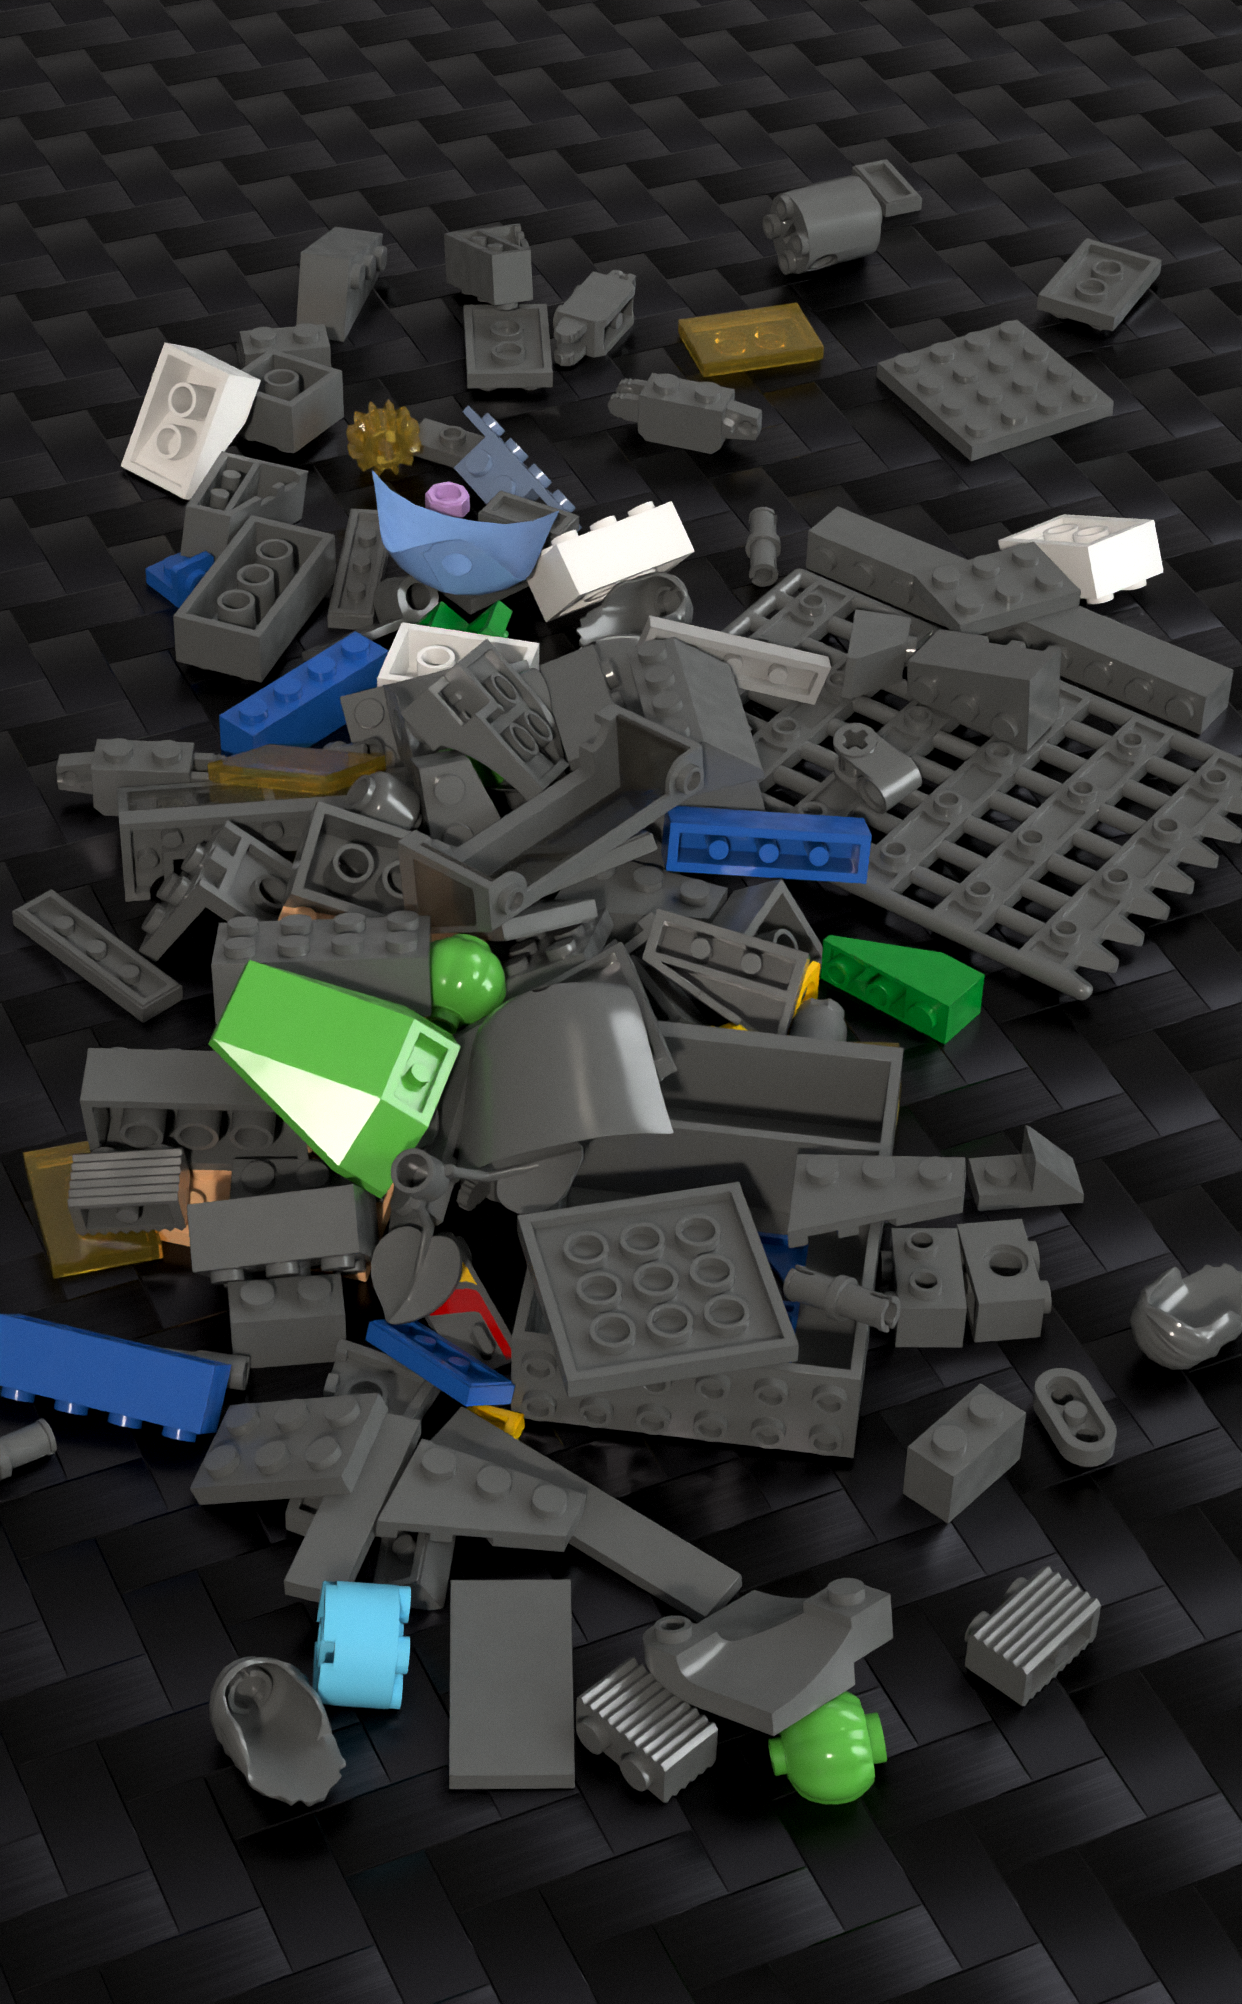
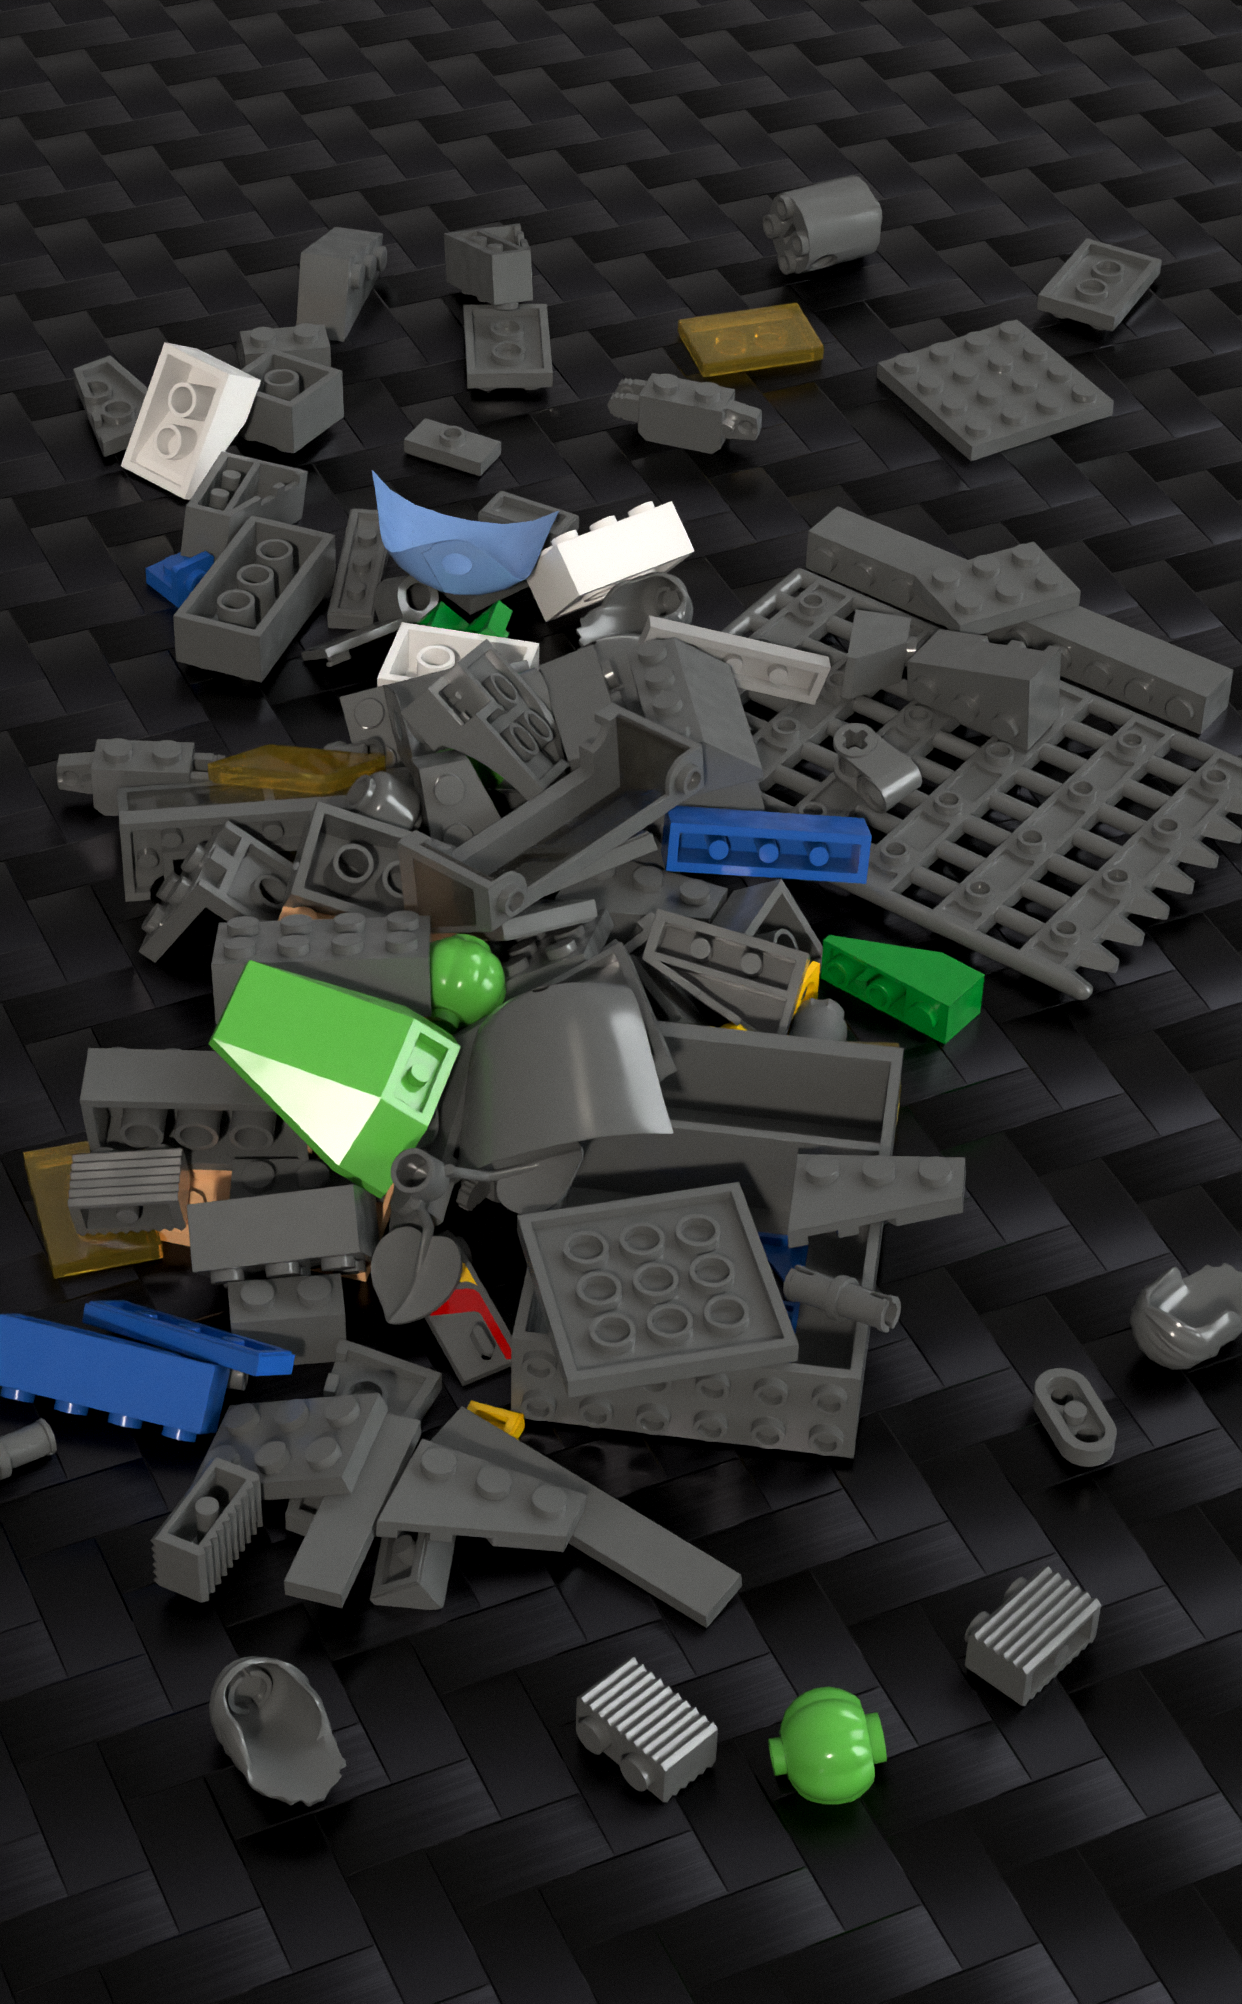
(97, 955): dark grey tile -> none
(111, 401): none -> dark grey wing
(189, 1337): none -> blue tile
(207, 1530): none -> dark grey brick
(305, 701): blue brick -> none
(361, 1644): medium azure brick -> none
(367, 437): clear yellow gear -> none
(441, 1363): blue tile -> none
(448, 499): lavender tile -> none
(500, 467): sand blue bracket -> none
(511, 1685): dark grey tile -> none
(594, 317): dark grey hinge -> none
(763, 546): dark grey pin -> none
(770, 1654): dark grey slope -> none
(888, 187): dark grey tile -> none
(928, 1280): dark grey brick -> none
(964, 1453): dark grey brick -> none
(1002, 1281): dark grey brick -> none
(1030, 1179): dark grey slope -> none
(1097, 552): white slope -> none

